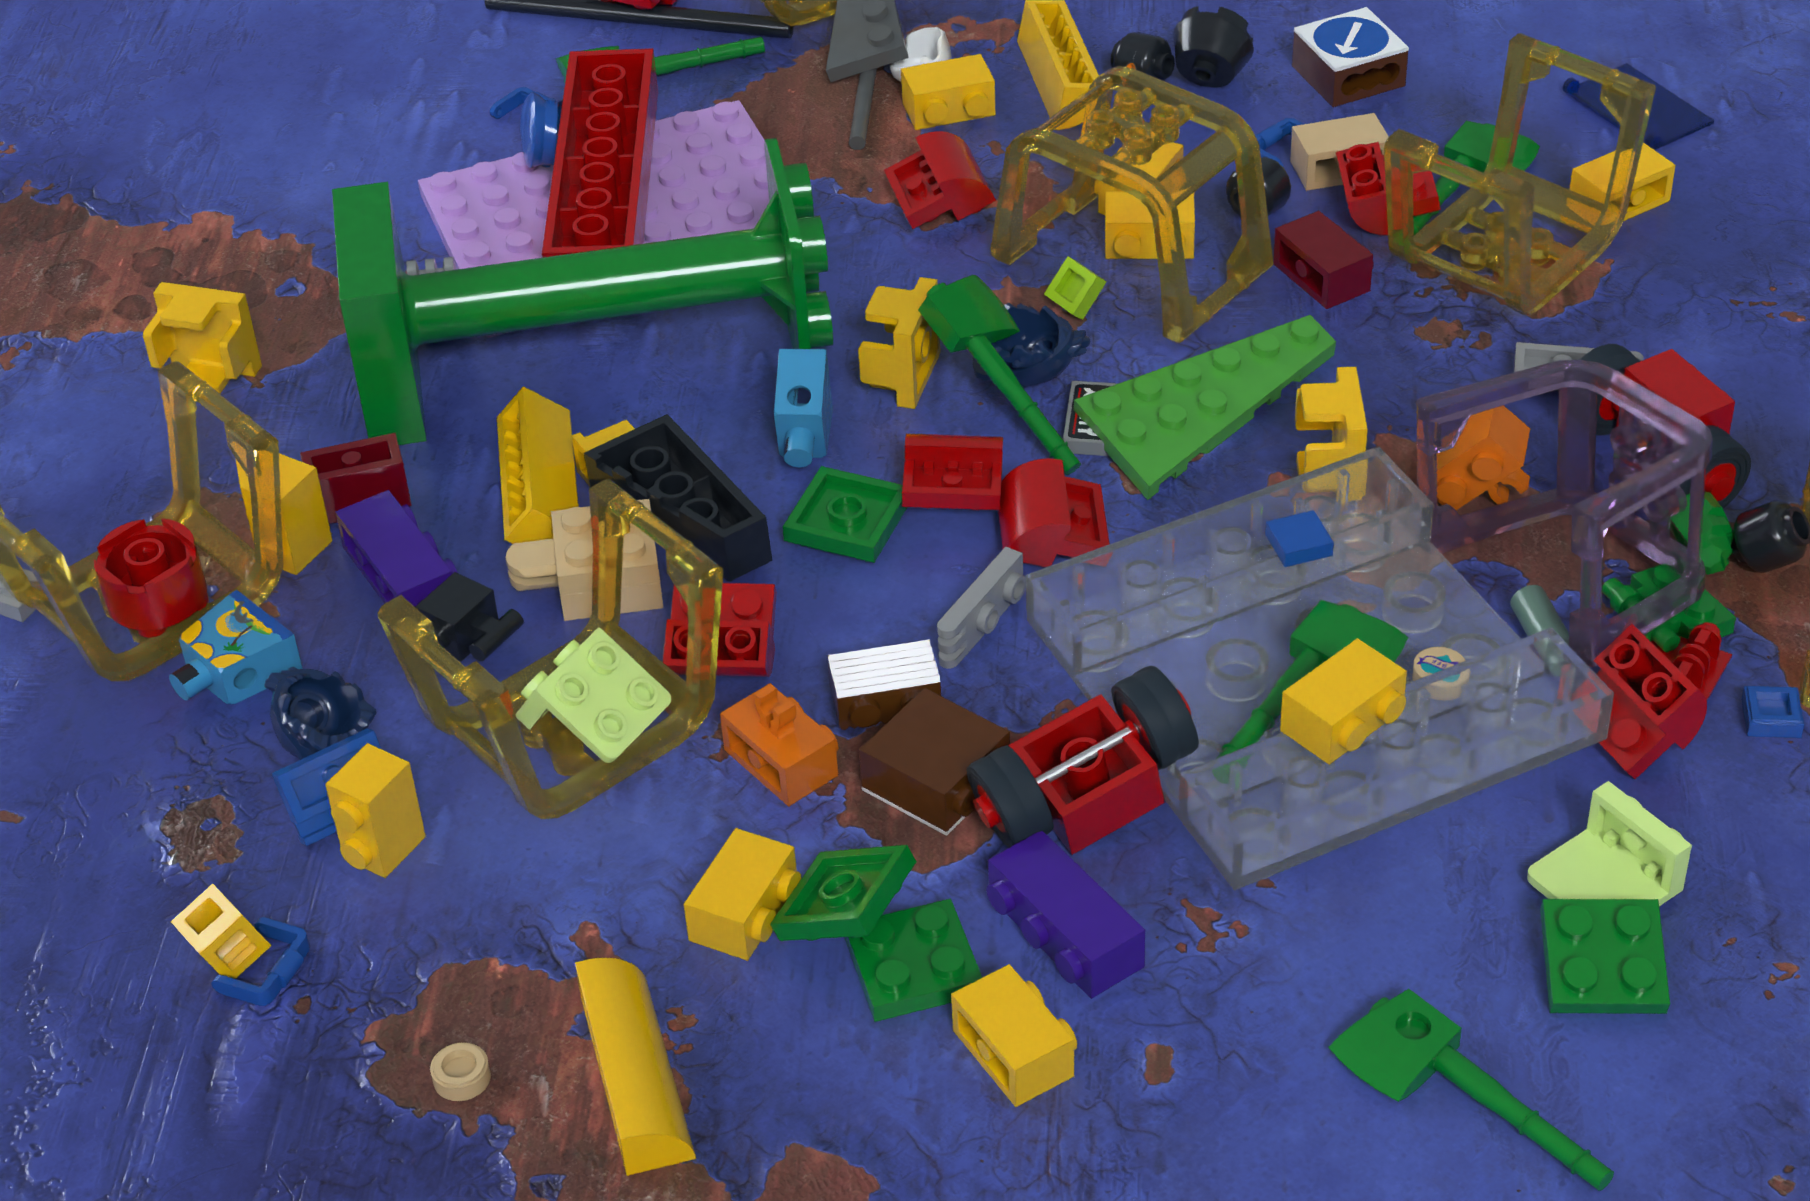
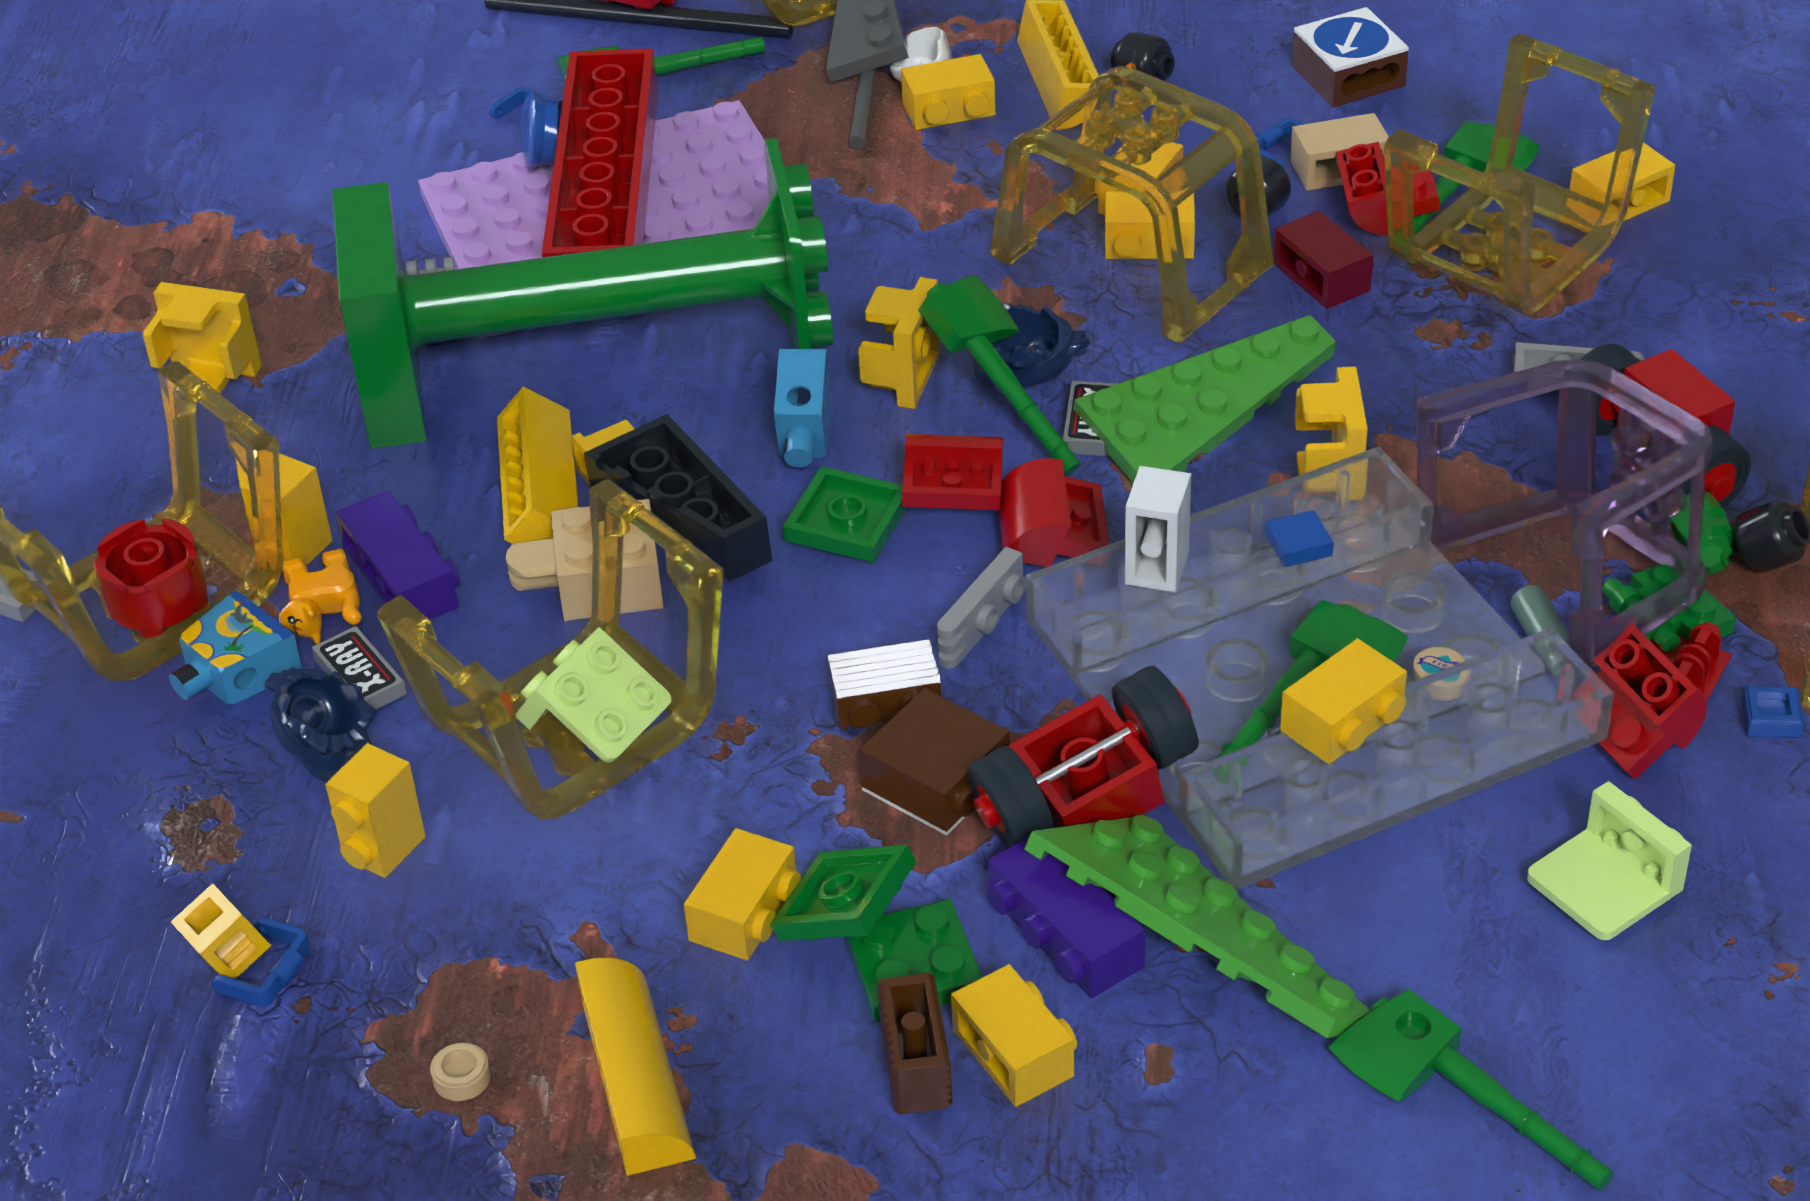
(304, 786): blue plate -> none
(319, 593): none -> light orange animal
(359, 471): dark red brick -> none
(360, 664): none -> tile
(467, 618): black brick -> none
(744, 631): red brick -> none
(780, 744): orange brick -> none
(915, 1043): none -> reddish brown brick
(939, 180): red brick -> none
(1075, 287): lime plate -> none
(1157, 528): none -> white brick
(1192, 907): none -> bright green wing
(1211, 46): black cone -> none
(1484, 457): orange brick -> none
(1604, 956): green plate -> none
(1669, 115): clear blue piece -> none

